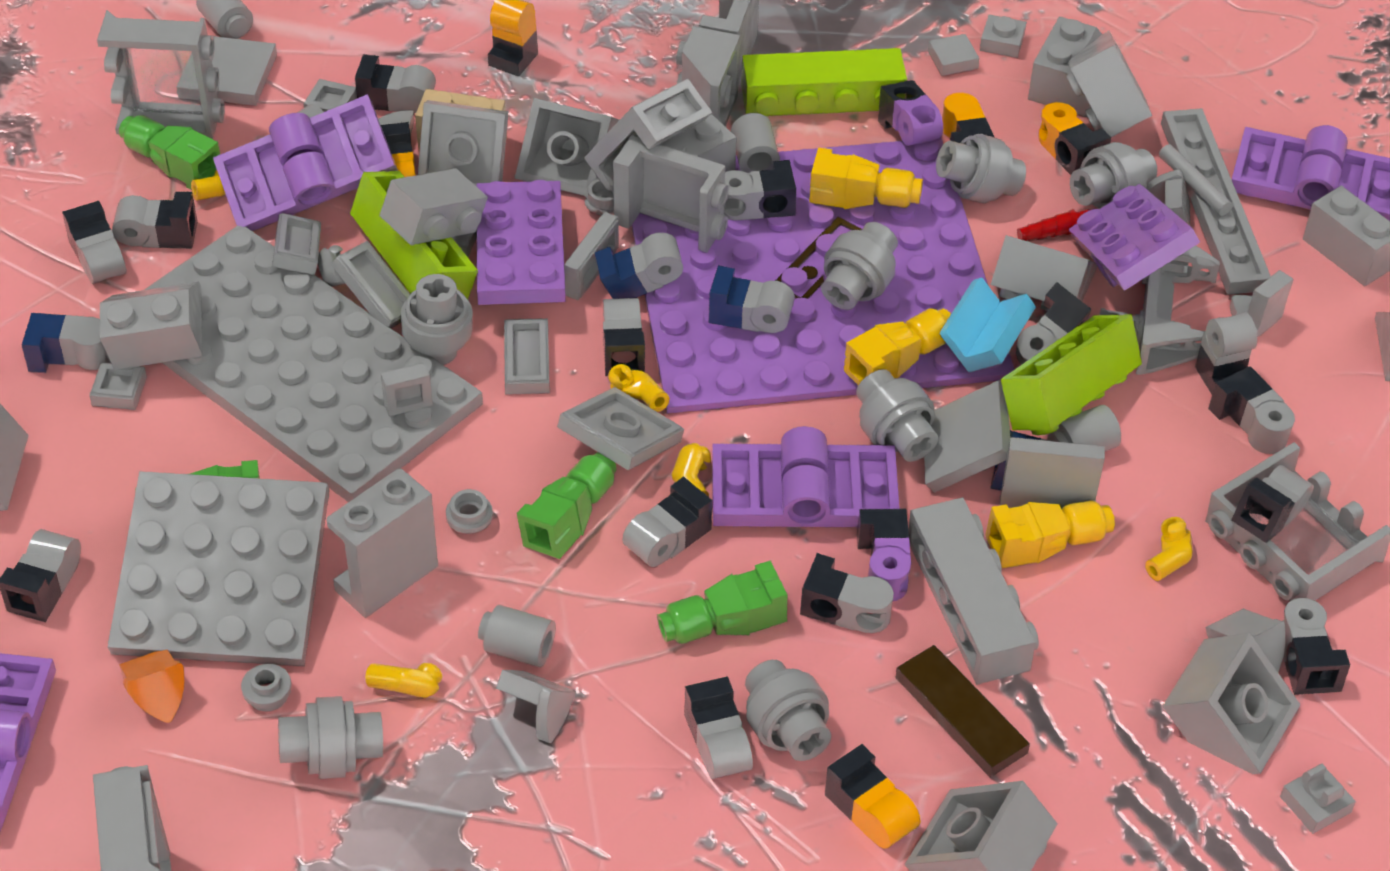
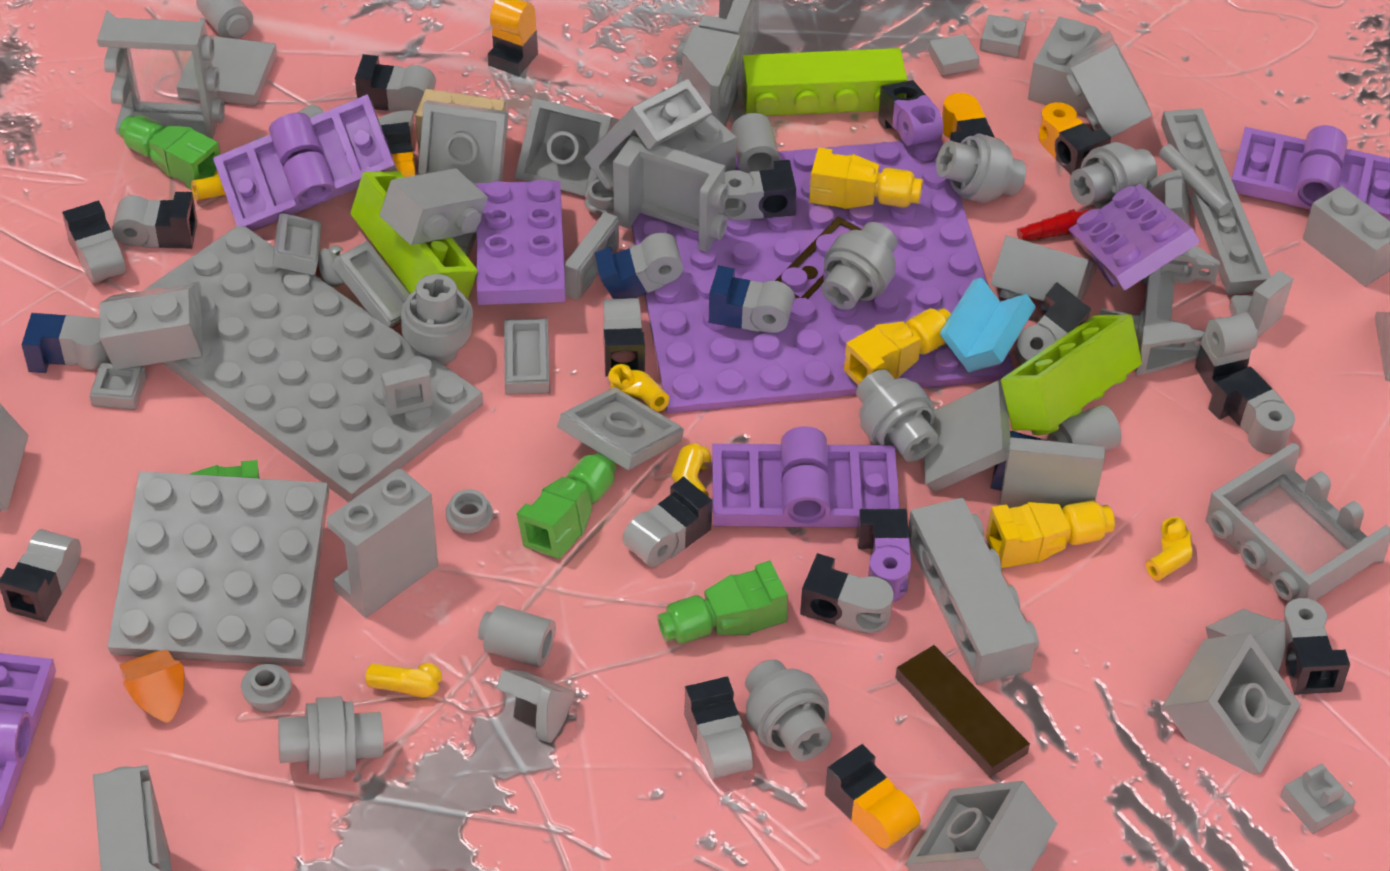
(330, 95): light grey plate -> none
(1276, 498): black leg -> none

